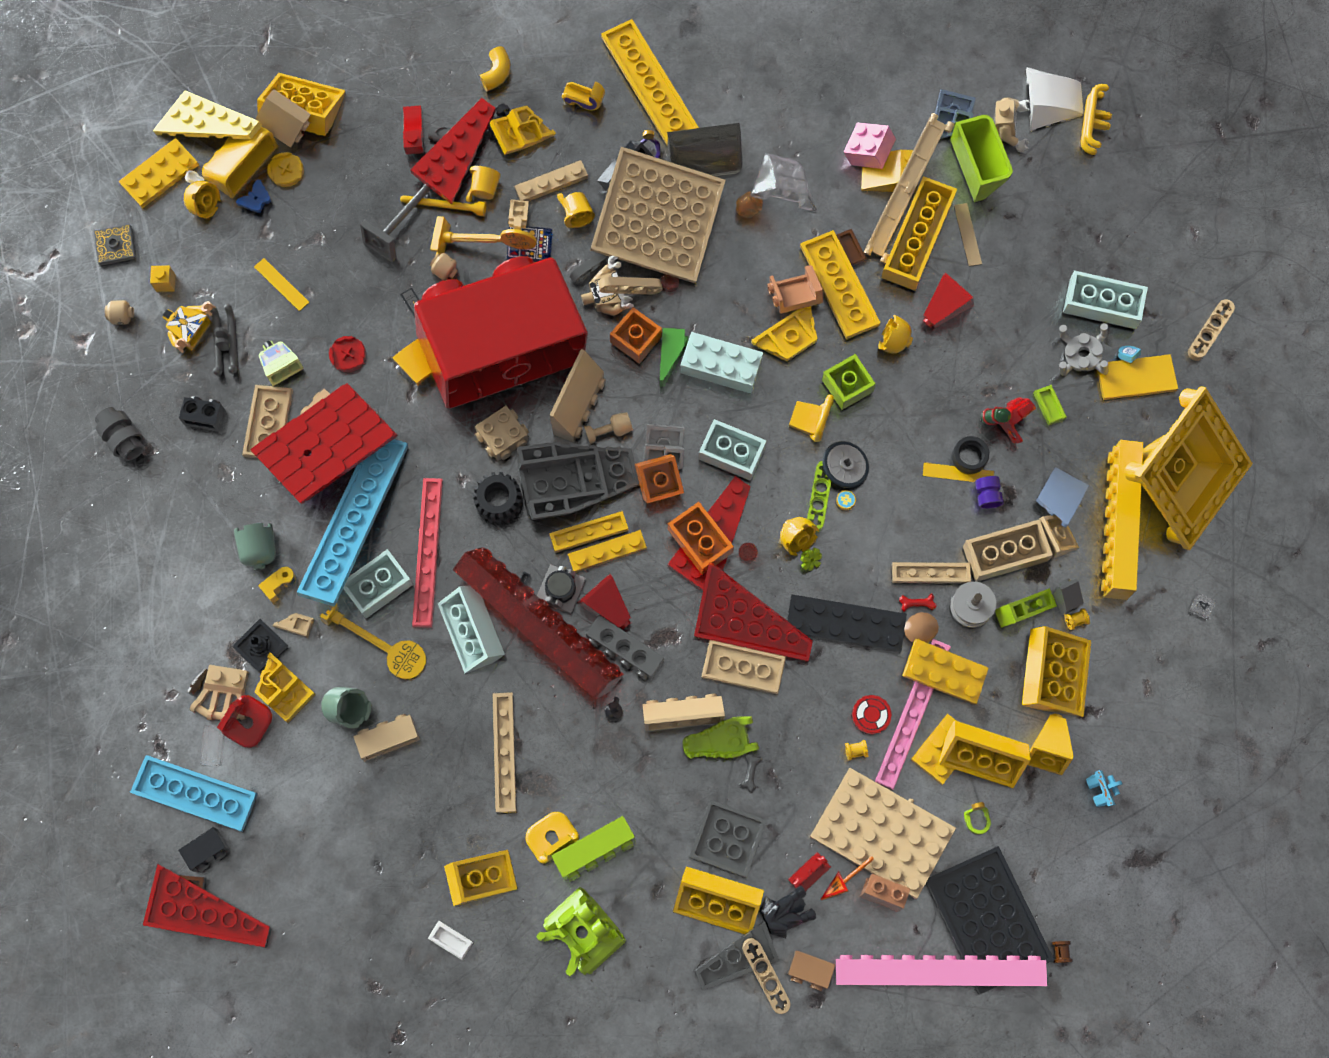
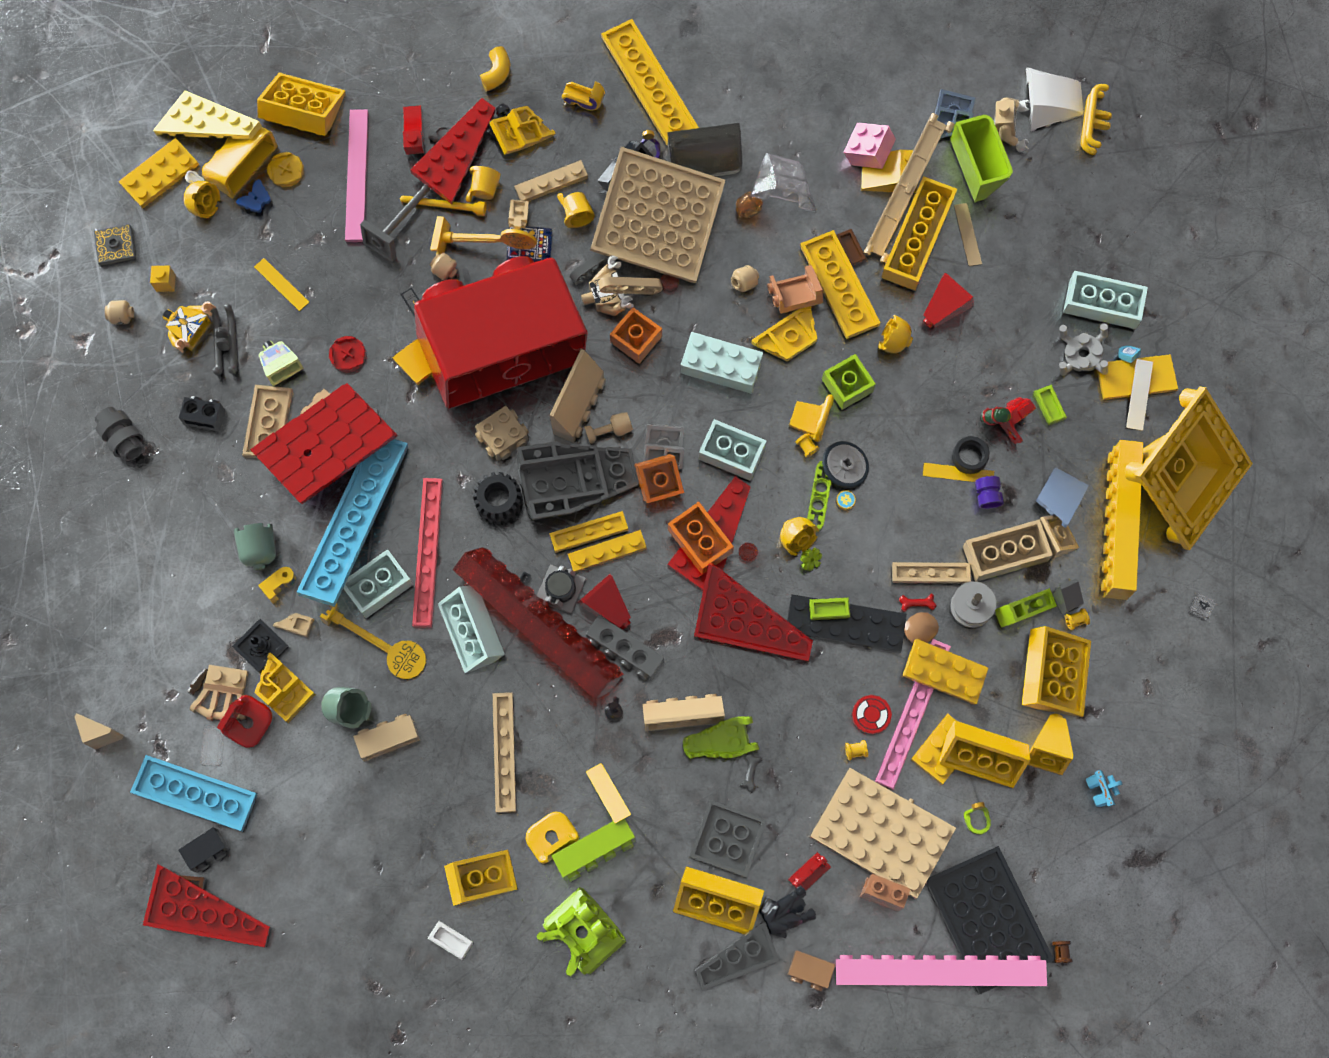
(95, 734): none -> tan slope
(283, 118): tan brick -> none
(356, 174): none -> bright pink tile
(608, 793): none -> yellow sticker
(671, 352): bright green slope -> none
(743, 667): tan tile -> none
(745, 278): none -> tan head
(768, 974): tan beam -> none
(807, 445): none -> yellow bush
(829, 608): none -> lime tile
(838, 884): piece -> none
(1139, 394): none -> white sticker
(1211, 330): tan beam -> none

